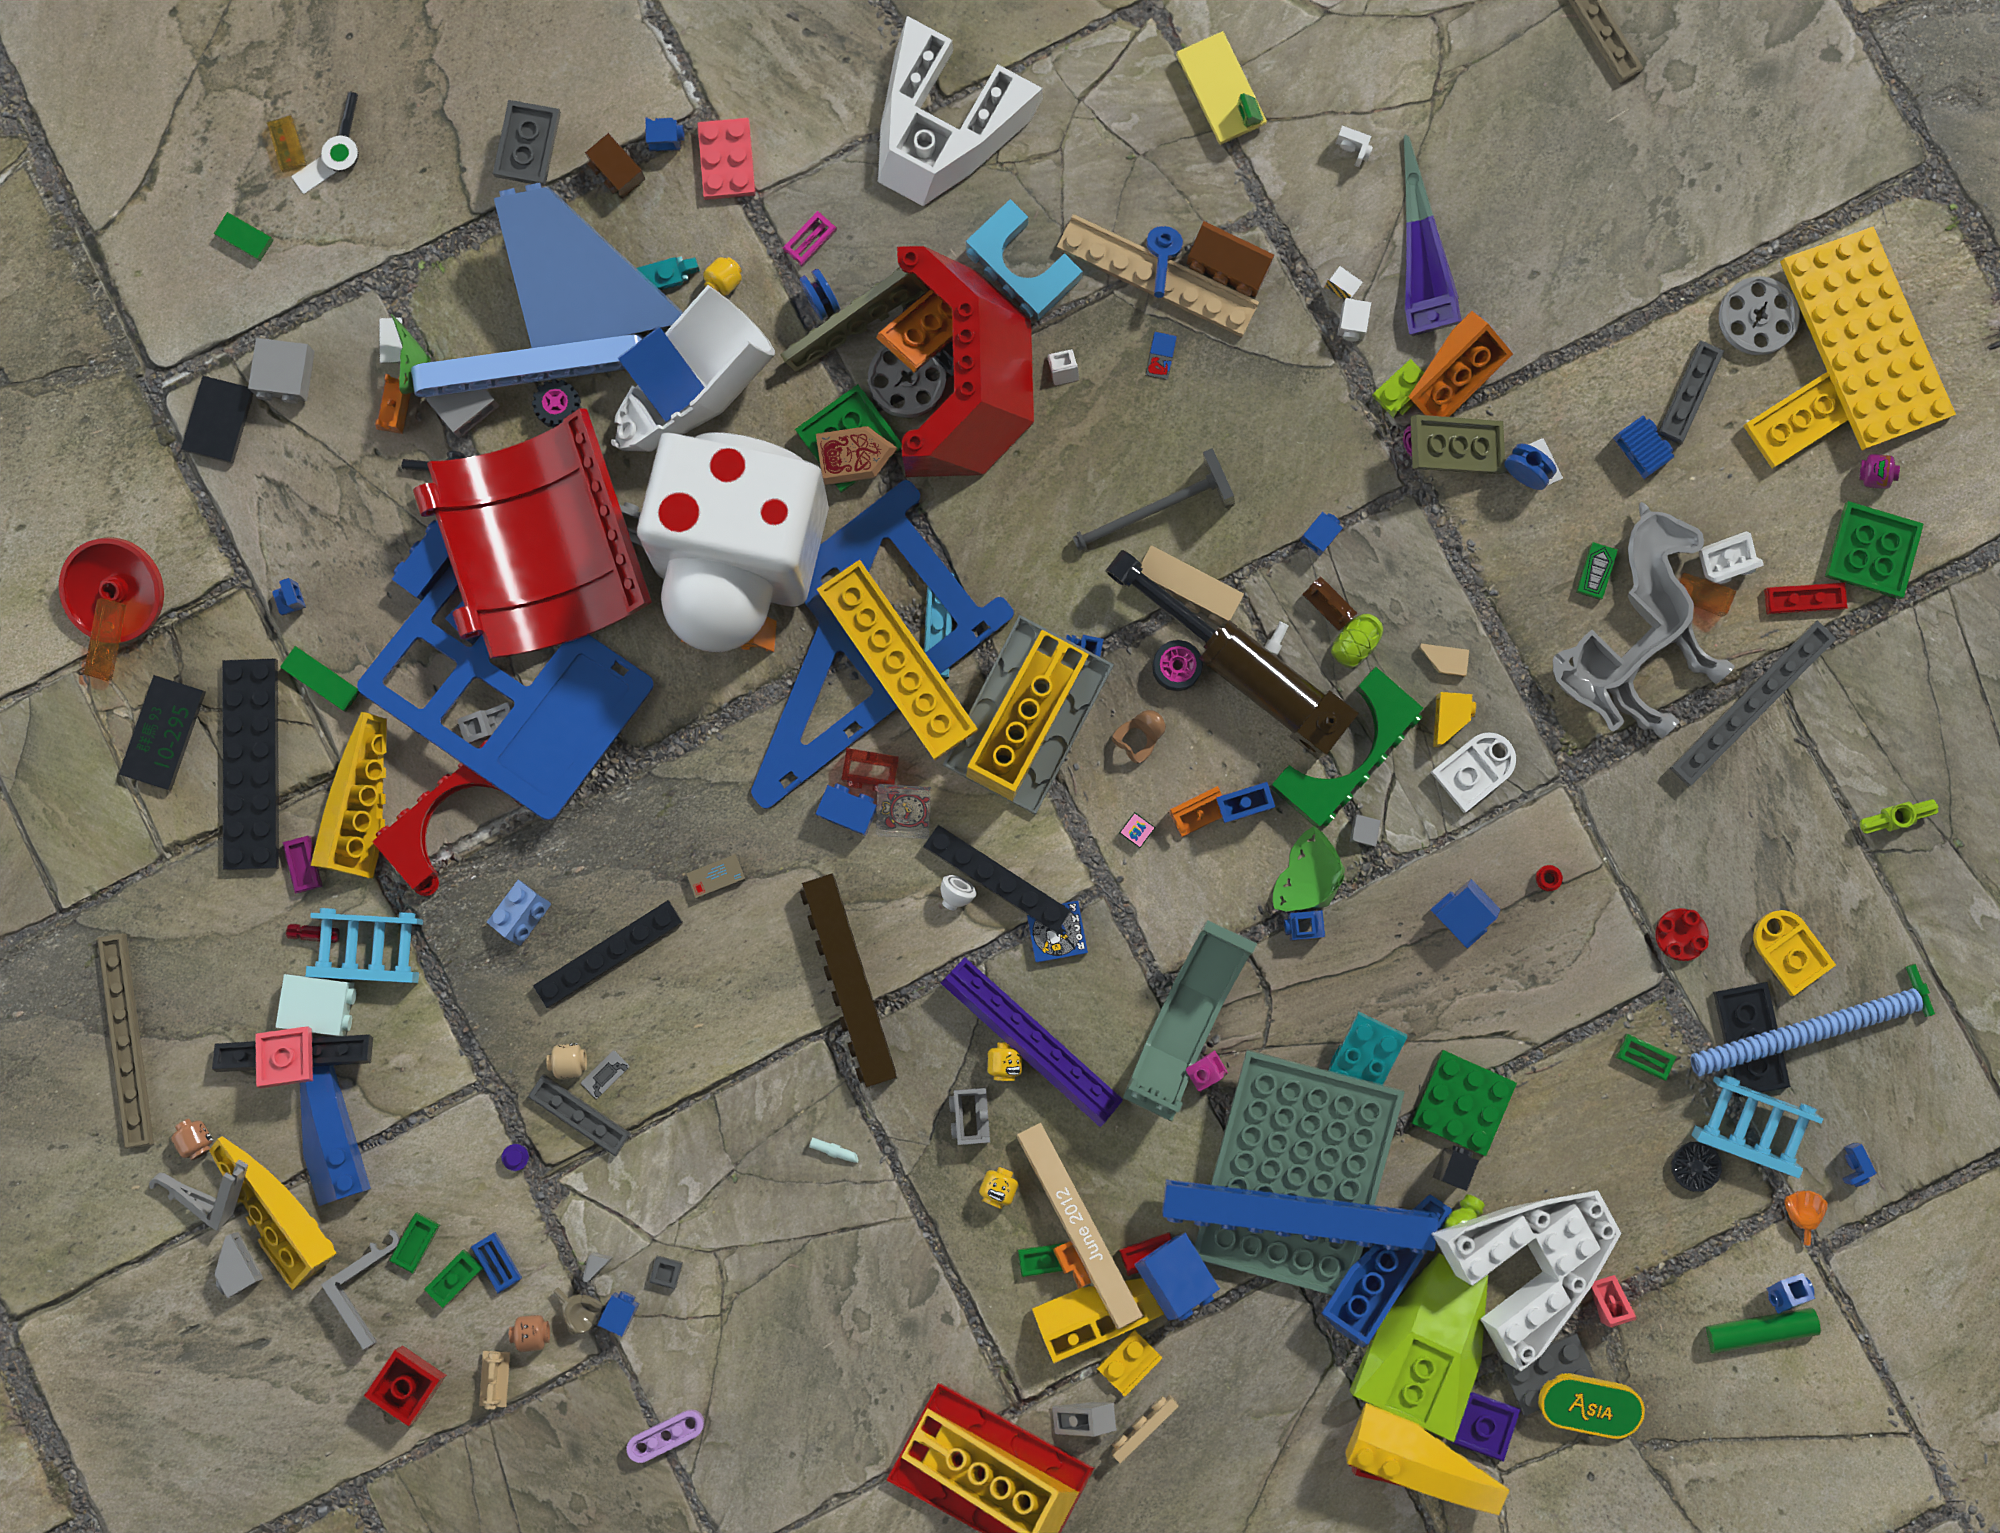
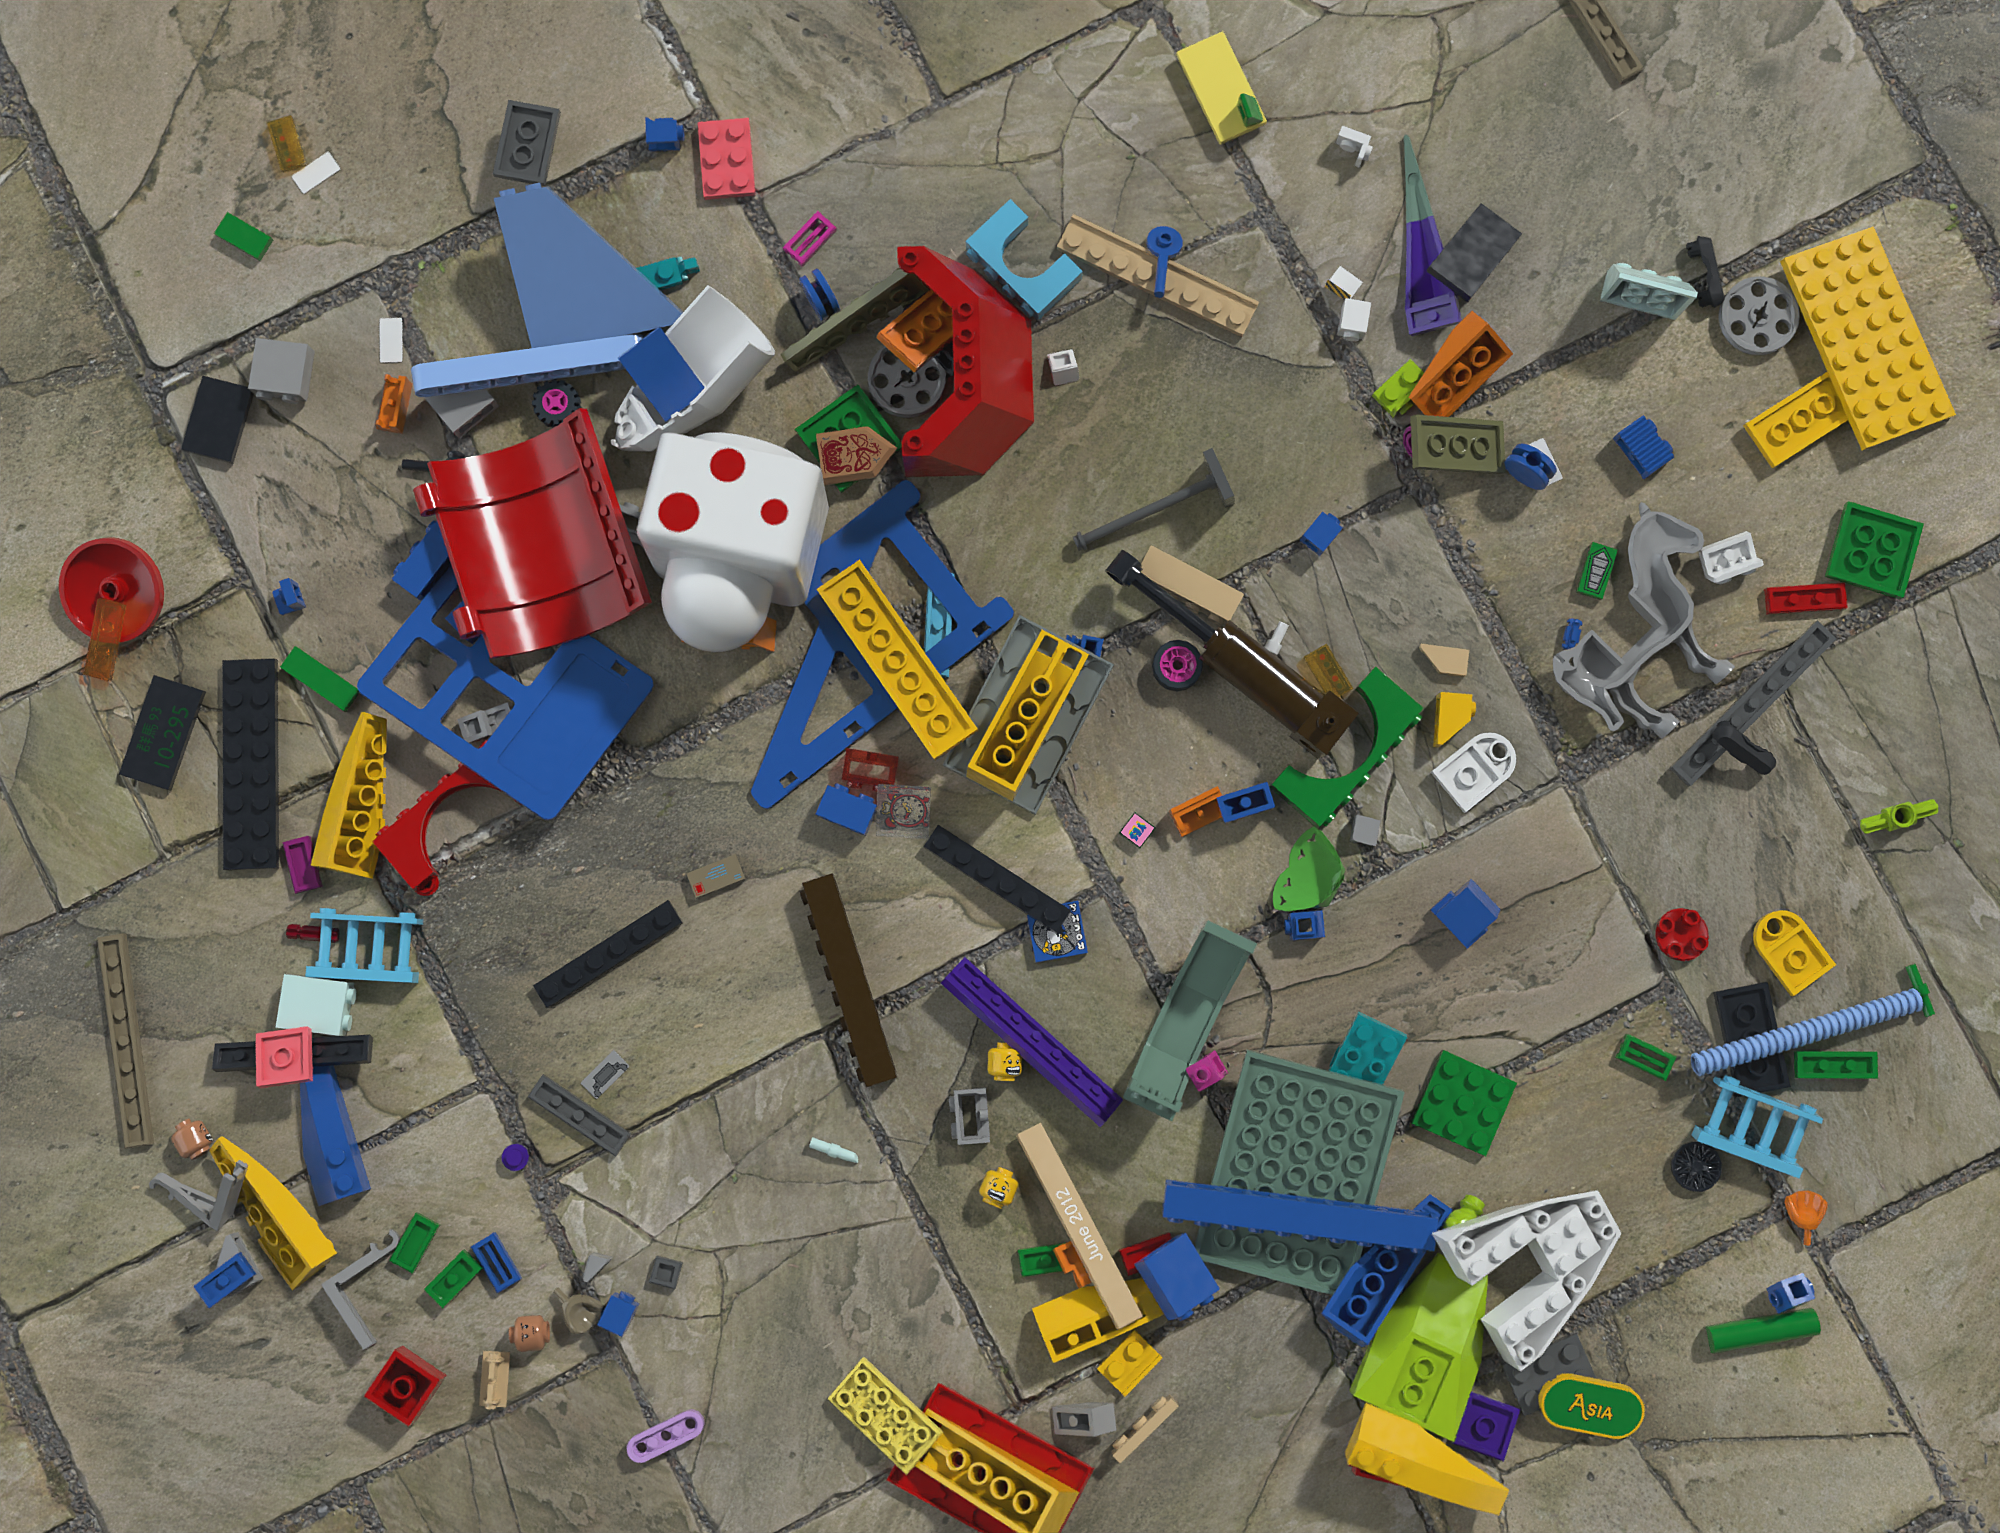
(224, 1280): none -> blue plate
(340, 151): piece -> none
(411, 354): bright green piece -> none
(518, 913): medium blue bracket -> none
(567, 1061): tan head -> none
(614, 165): reddish brown brick -> none
(723, 275): yellow head -> none
(885, 1415): none -> light yellow tile
(926, 155): white piece -> none
(956, 892): white brick -> none
(1153, 727): medium nougat piece -> none
(1161, 355): sticker -> none
(1229, 259): dark orange slope -> none
(1328, 671): none -> clear yellow tile
(1329, 603): reddish brown hinge -> none
(1357, 640): lime piece -> none
(1456, 1167): black brick -> none
(1474, 252): none -> black tile
(1556, 874): red plate -> none
(1572, 633): none -> blue piece
(1611, 1302): coral slope -> none
(1647, 291): none -> light aqua slope
(1690, 392): dark grey tile -> none
(1704, 248): none -> black piece
(1708, 595): clear orange slope -> none
(1743, 749): none -> black piece
(1836, 1064): none -> green plate
(1858, 1160): blue bracket -> none
(1879, 471): magenta head -> none

